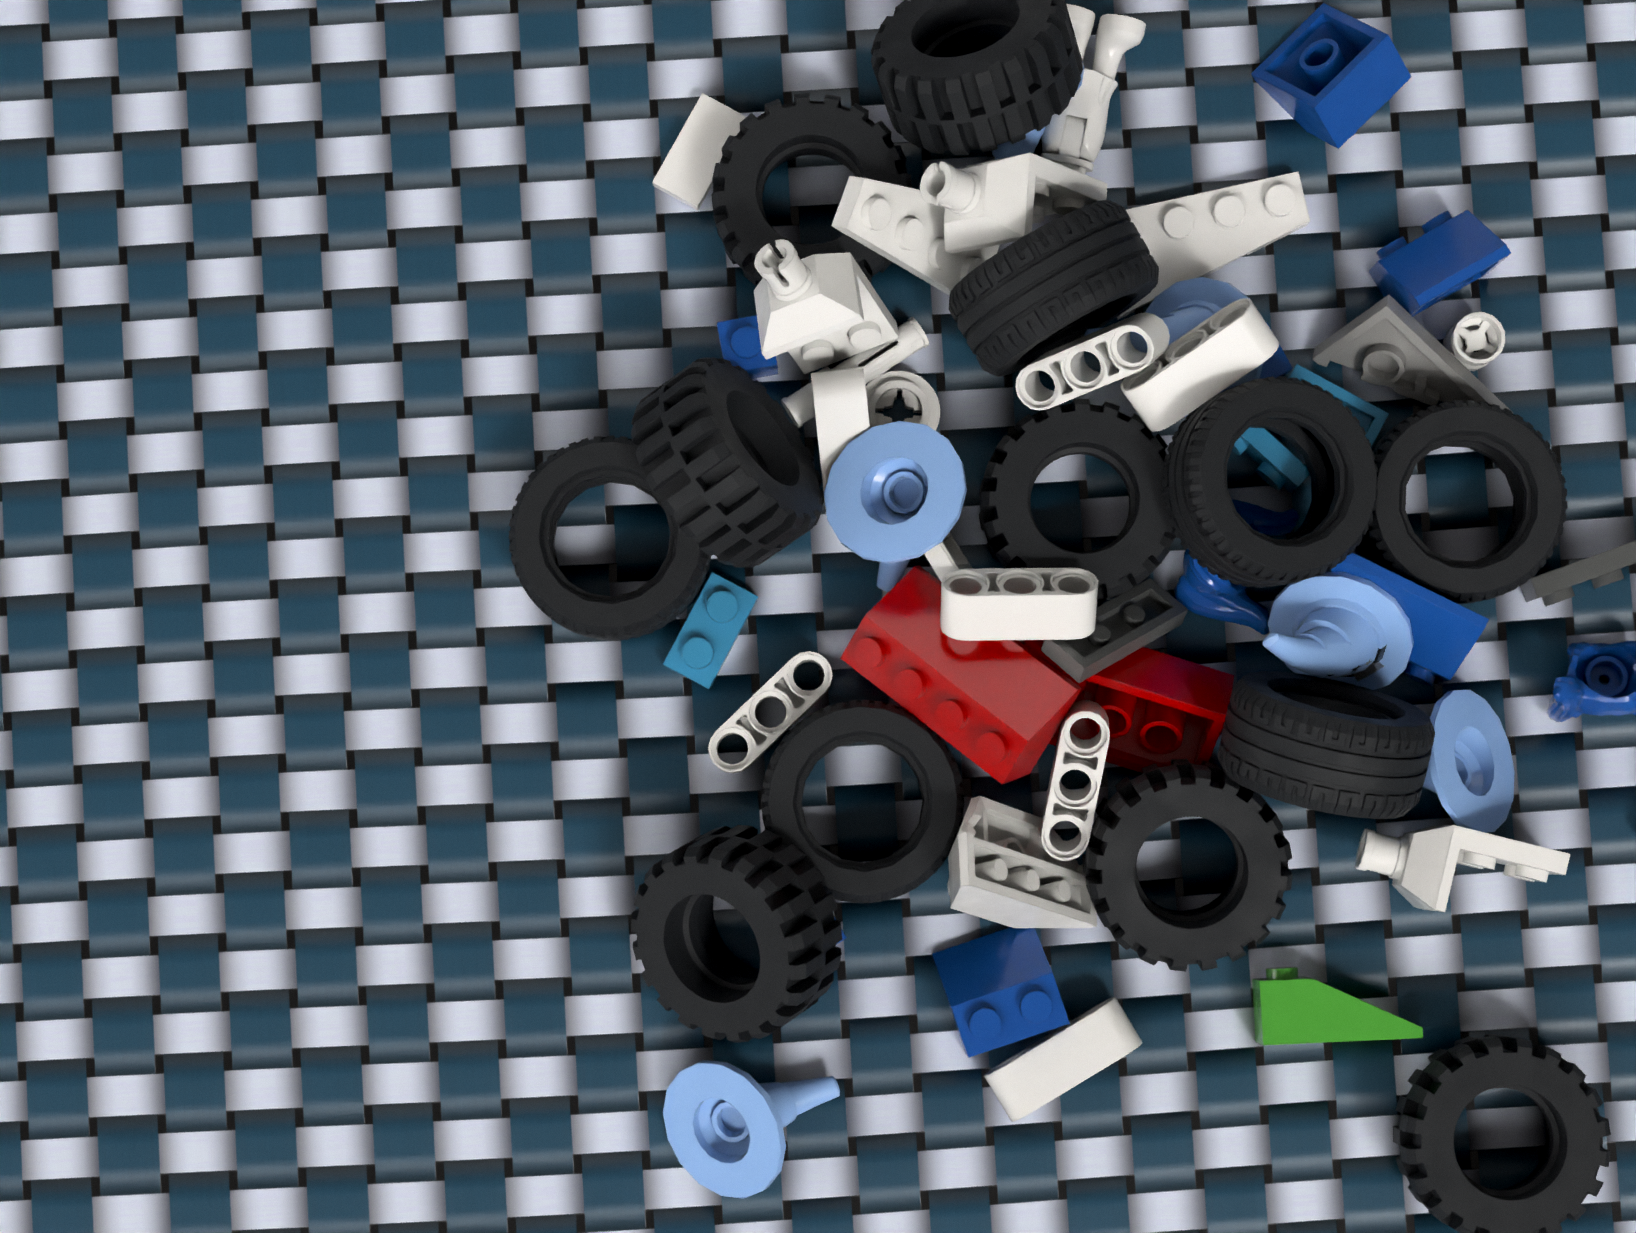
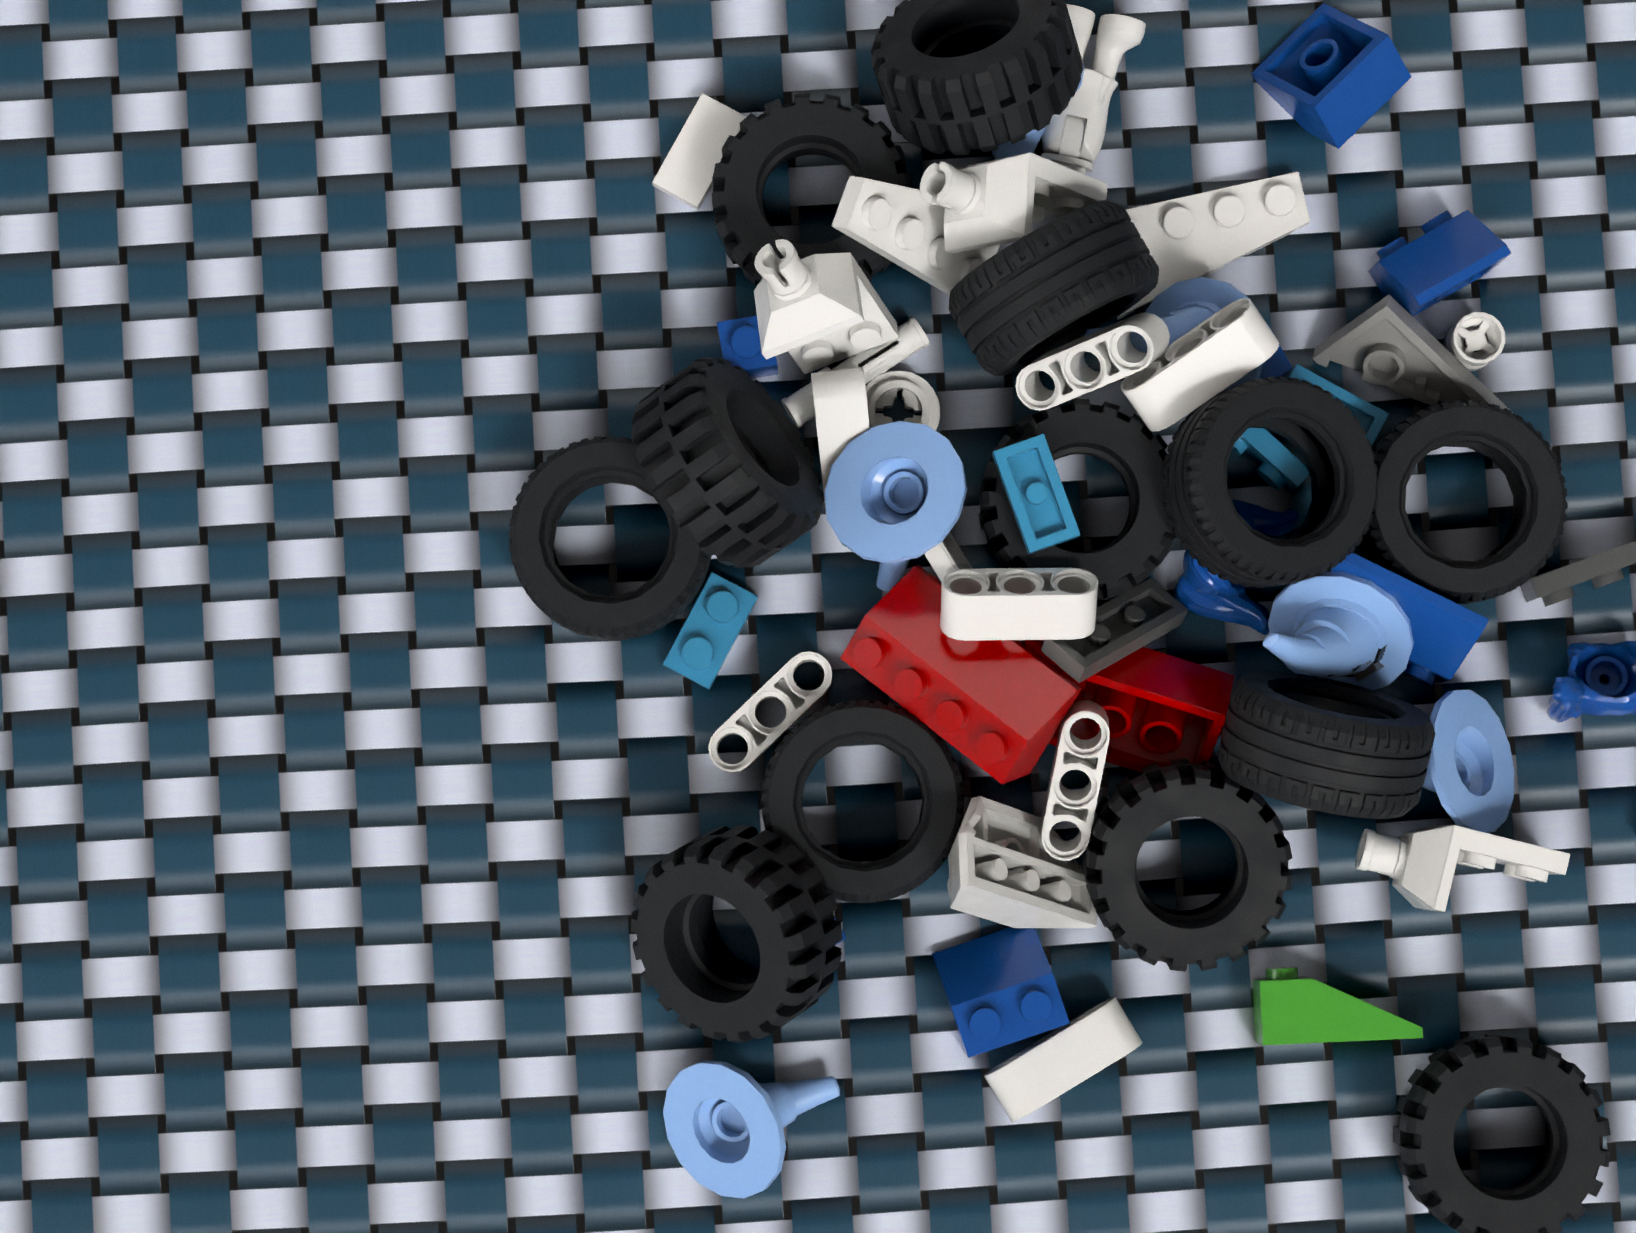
(1036, 494): none -> dark azure plate

